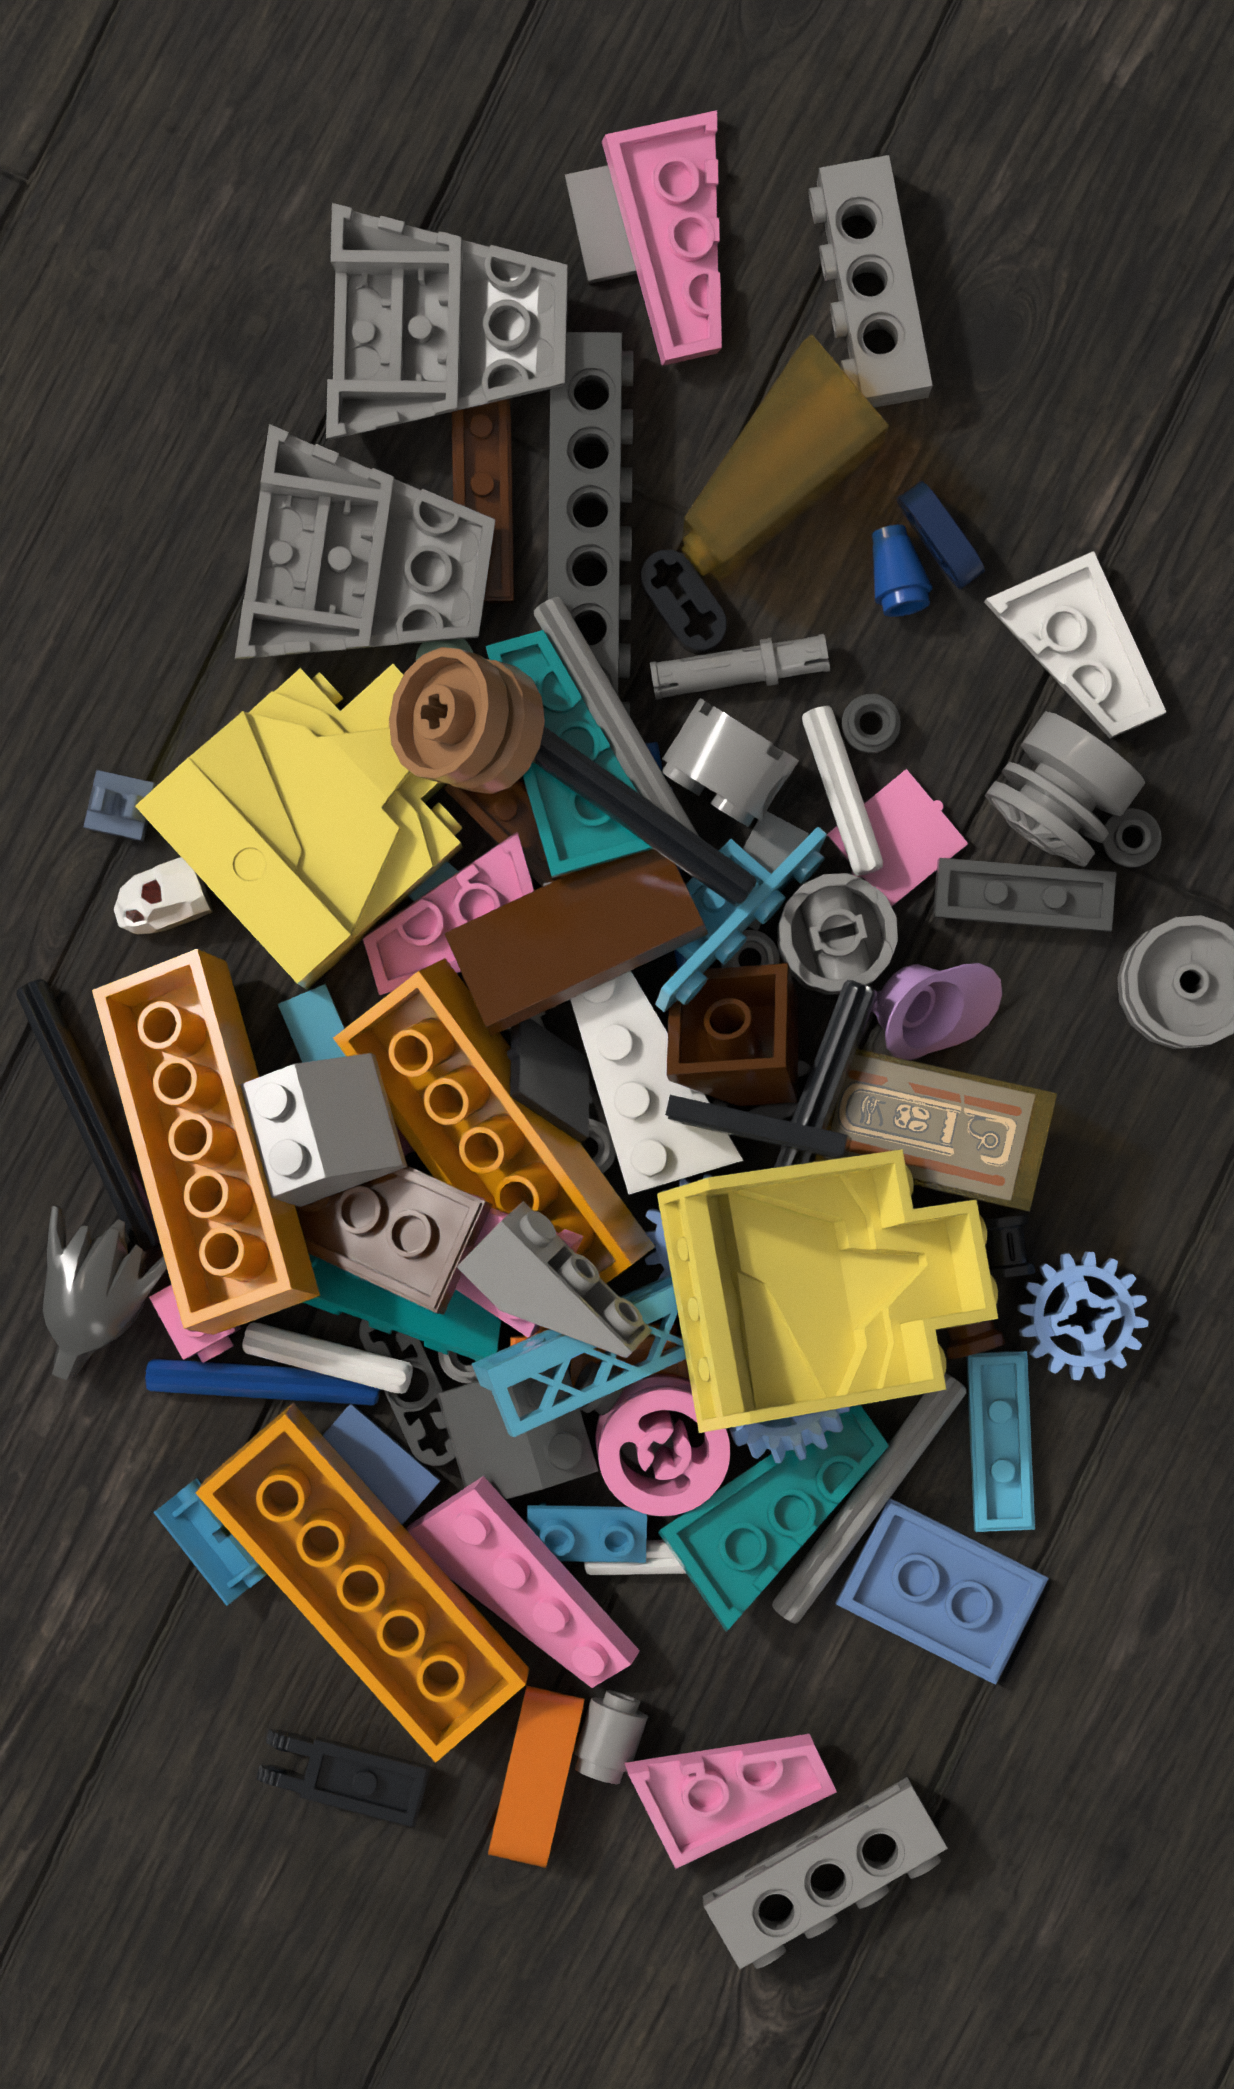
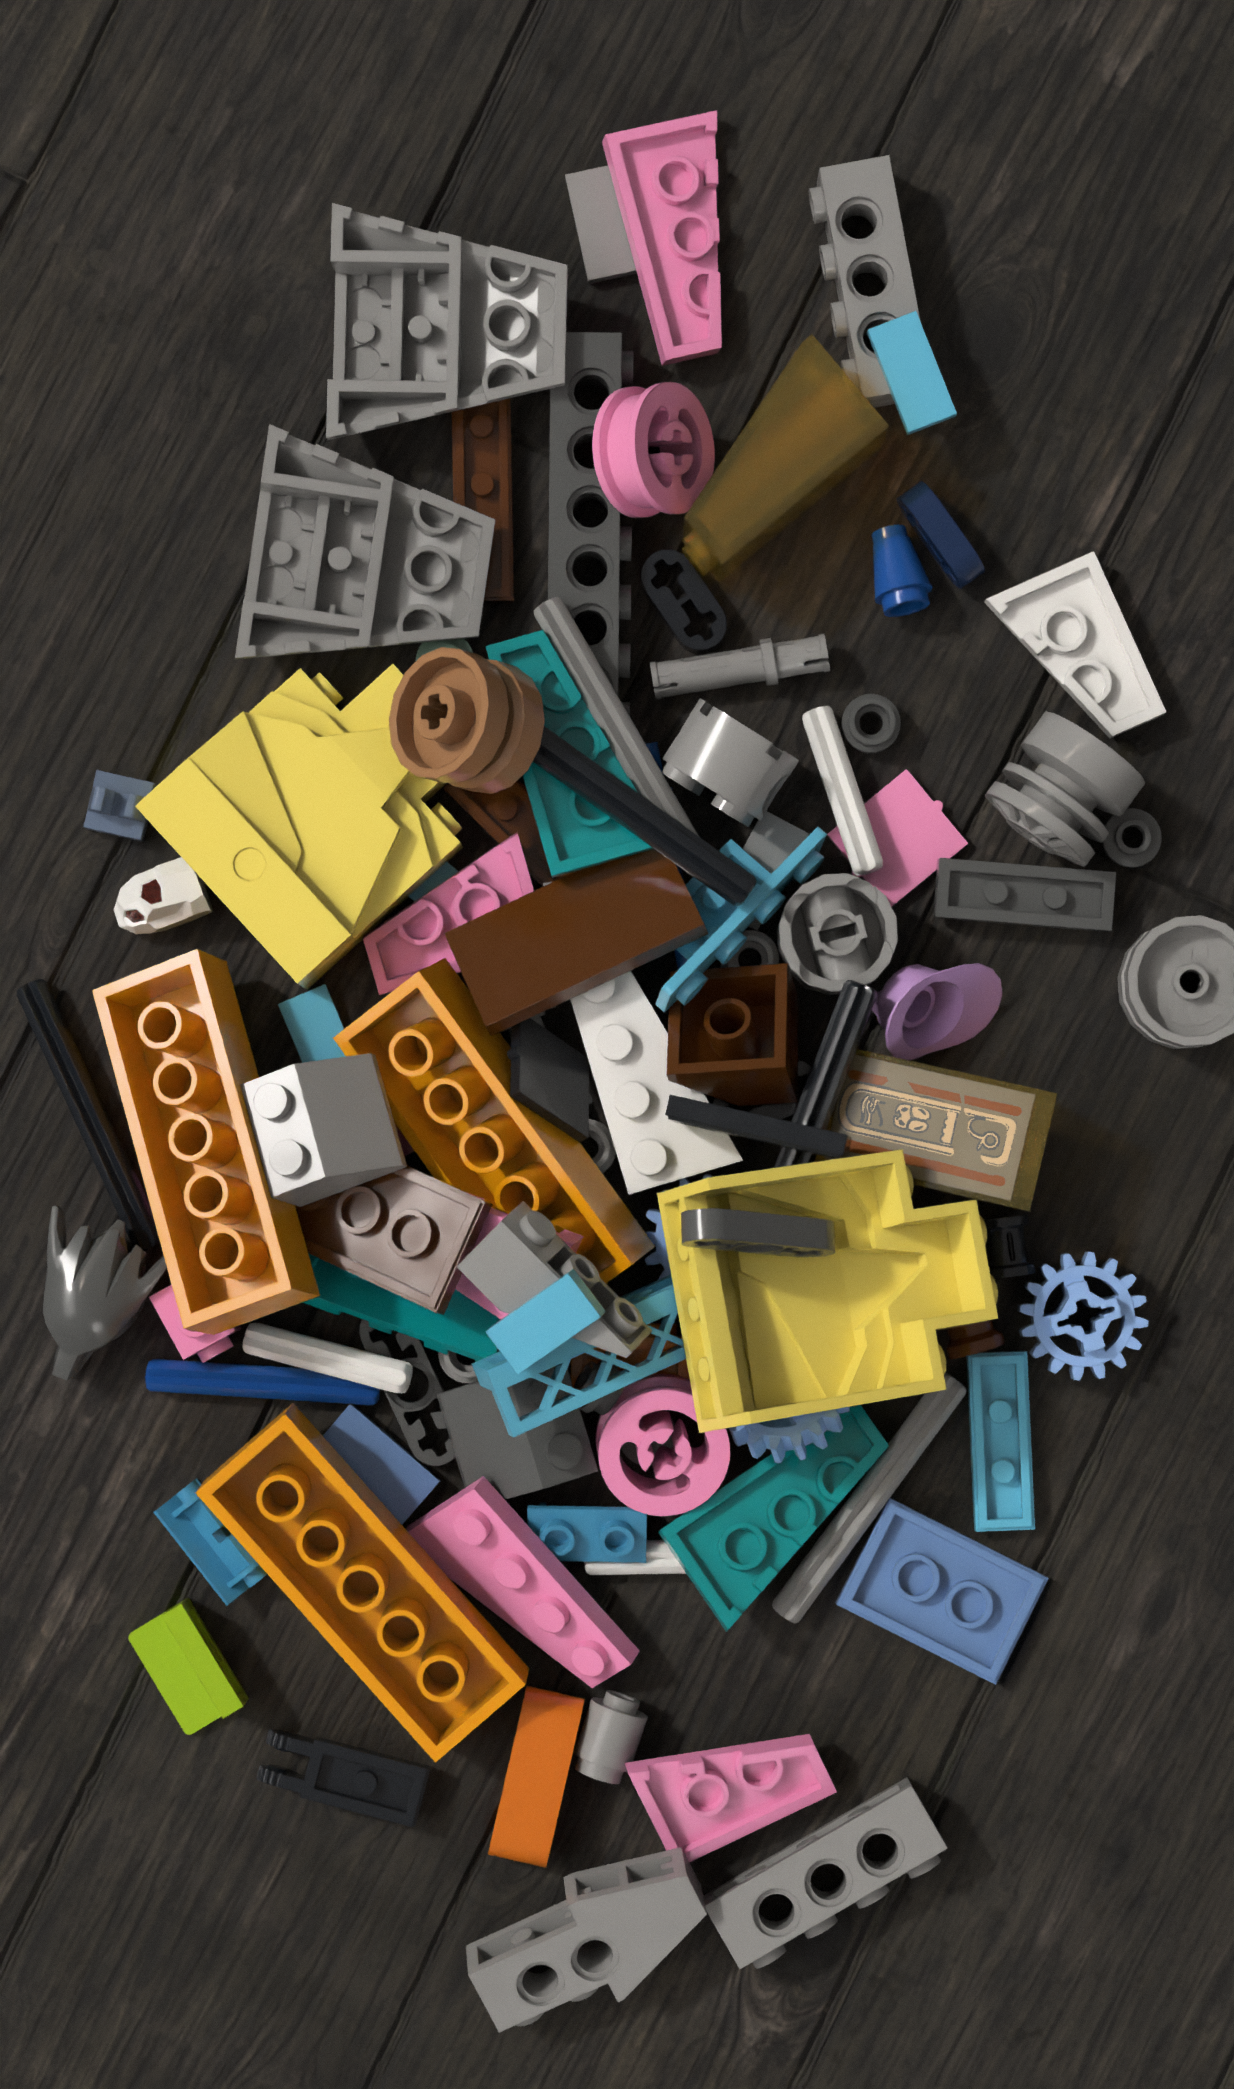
(188, 1667): none -> lime panel
(545, 1321): none -> medium azure piece
(631, 1905): none -> light grey brick
(641, 419): none -> bright pink wheel
(757, 1232): none -> dark grey beam
(911, 372): none -> medium azure piece

